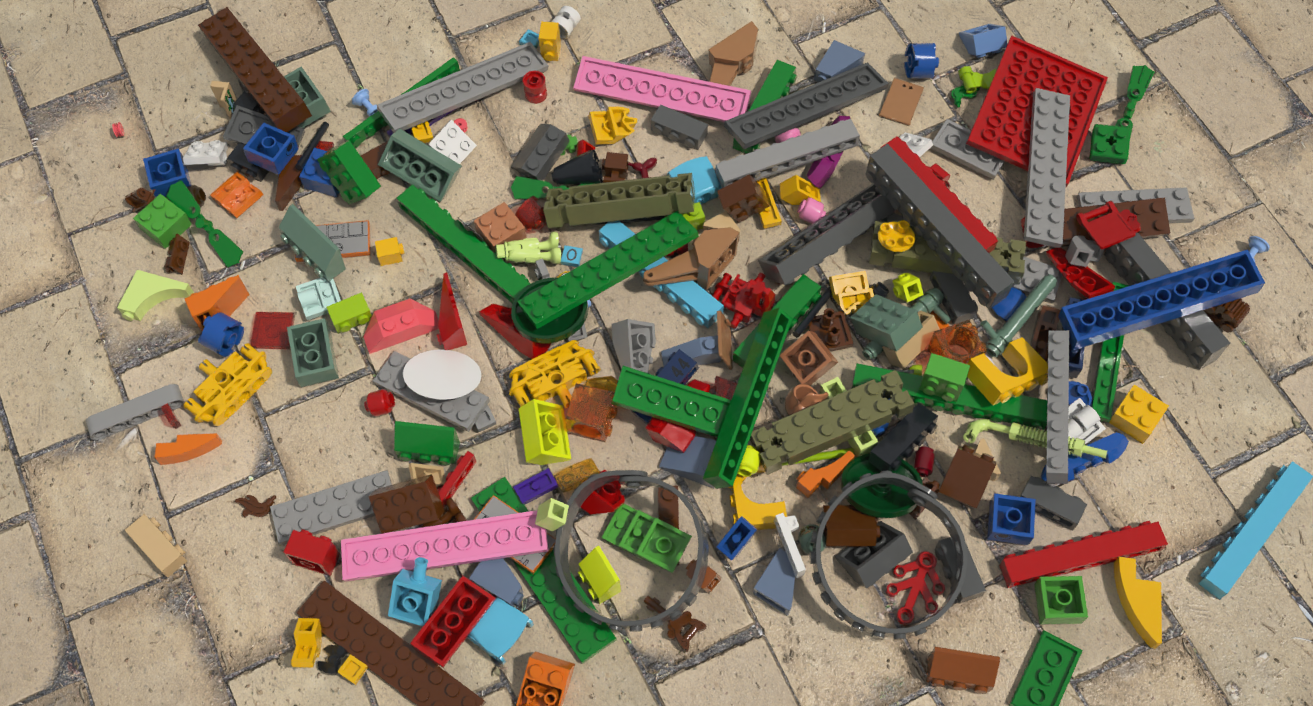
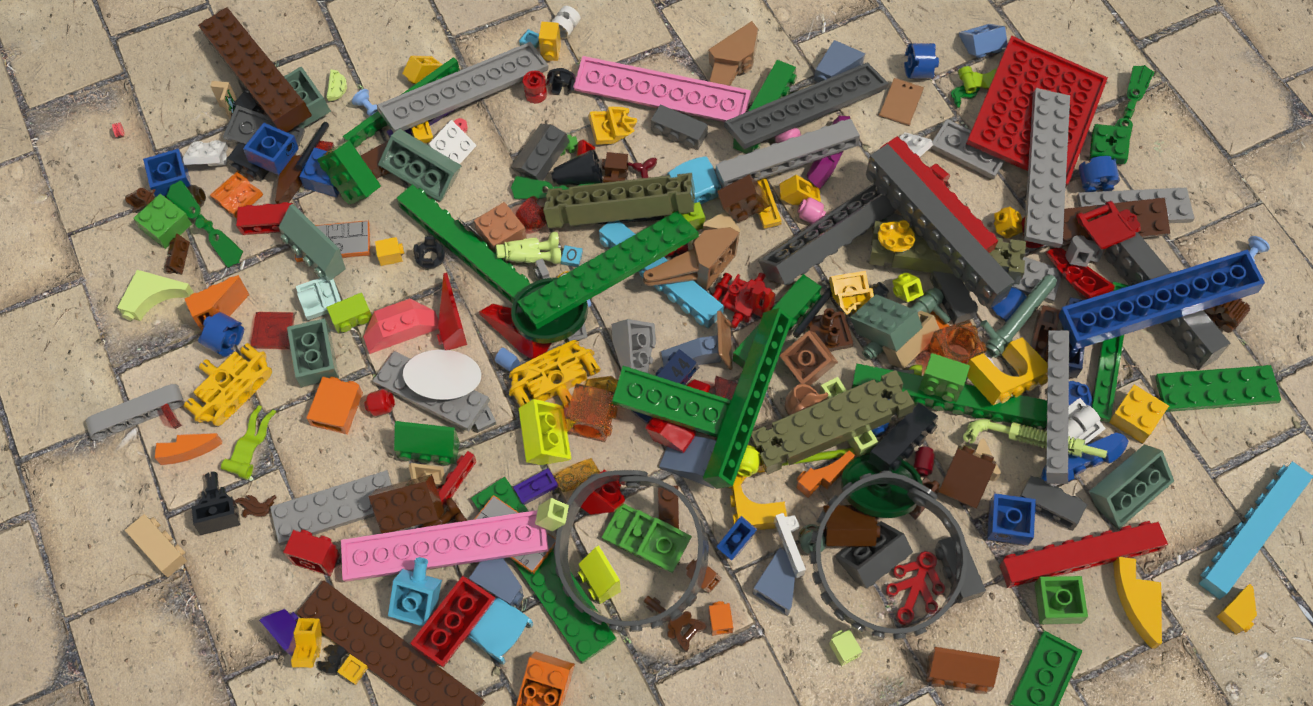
(216, 510): none -> black brick
(246, 445): none -> lime flag
(261, 218): none -> red brick
(282, 627): none -> dark purple slope
(335, 405): none -> orange brick
(337, 85): none -> yellowish green plate
(420, 67): none -> yellow slope
(429, 245): none -> black piece
(507, 359): none -> medium blue brick
(565, 79): none -> black piece
(720, 618): none -> orange brick
(845, 647): none -> yellowish green brick
(1008, 222): none -> yellow brick
(1099, 174): none -> blue brick
(1132, 485): none -> sand green slope
(1218, 388): none -> green plate
(1240, 611): none -> yellow slope

